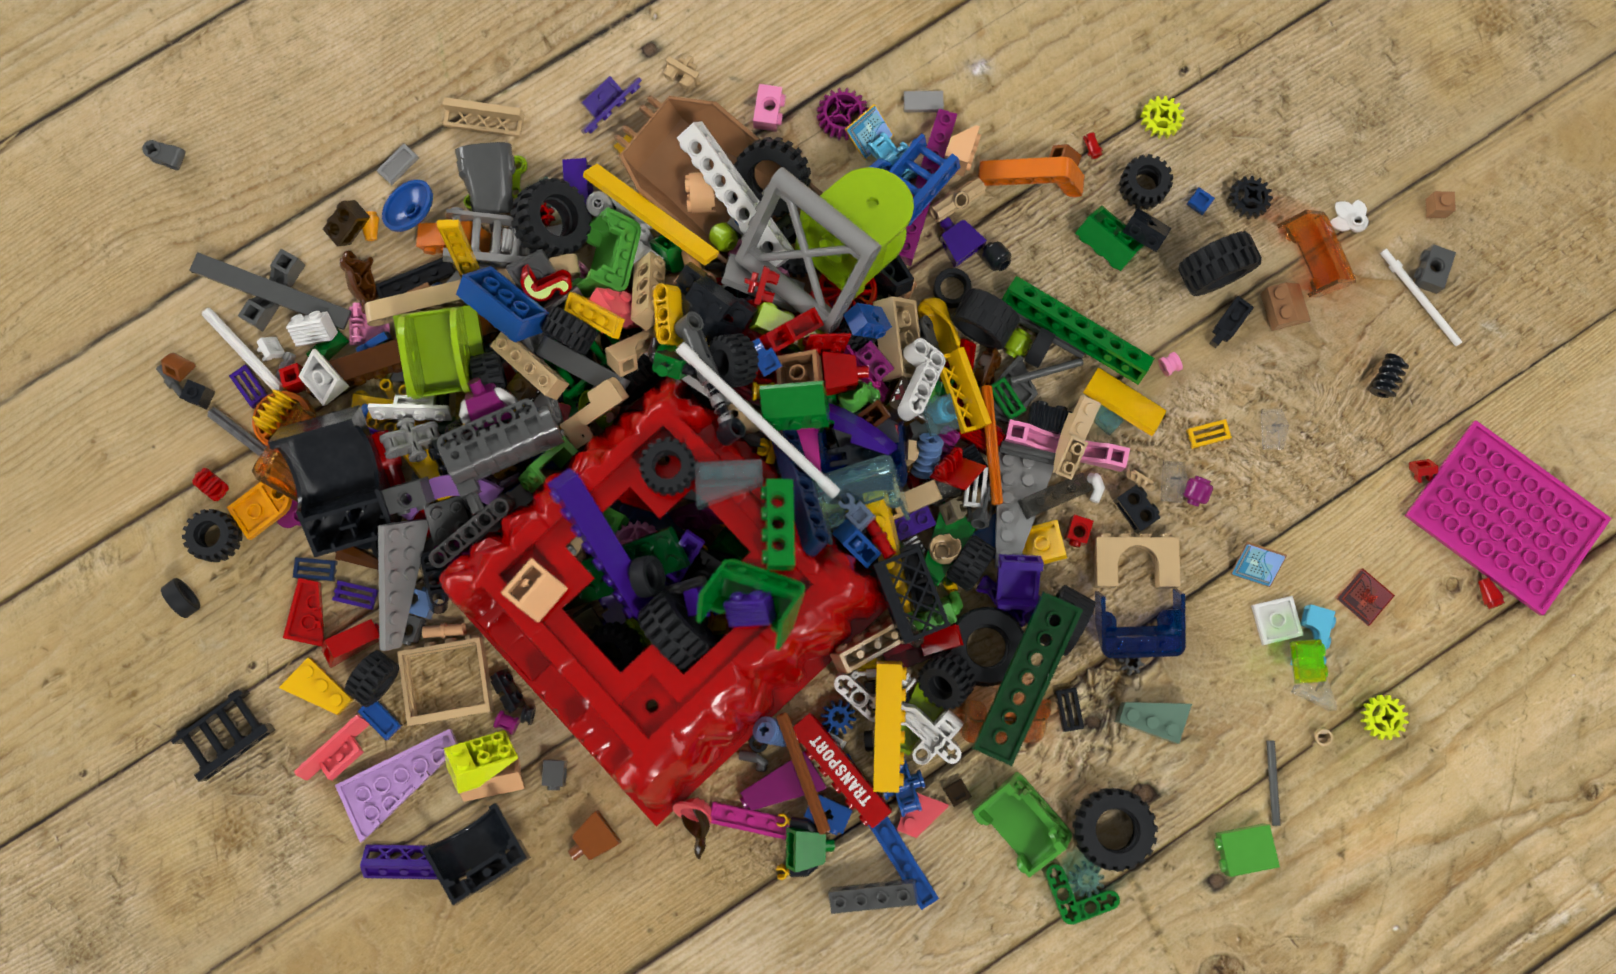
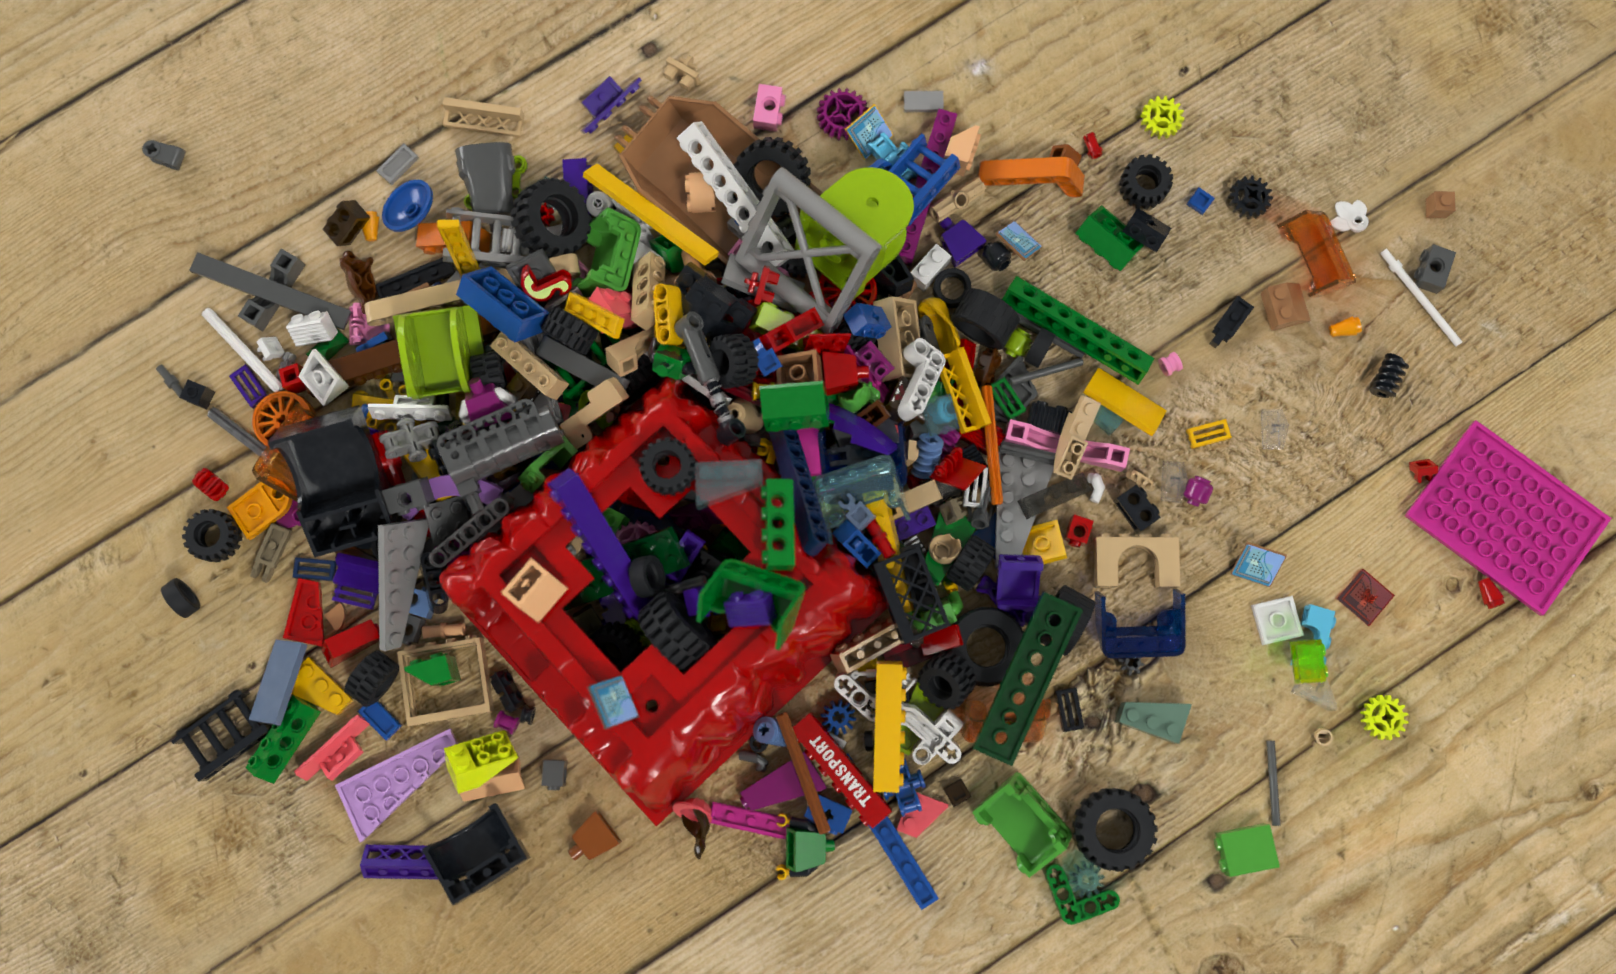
(176, 366): dark orange brick -> none
(271, 551): none -> dark tan hinge
(272, 411): yellow piece -> none
(278, 682): none -> sand blue tile
(283, 740): none -> green brick
(337, 616): none -> medium nougat tile
(357, 573): none -> dark purple panel
(437, 671): none -> green slope
(613, 702): none -> piece
(693, 359): white piece -> none
(723, 237): lime head -> none
(873, 896): dark grey brick -> none
(930, 267): none -> white brick
(1018, 240): none -> piece
(1219, 263): black tyre -> none
(1346, 327): none -> light orange cone

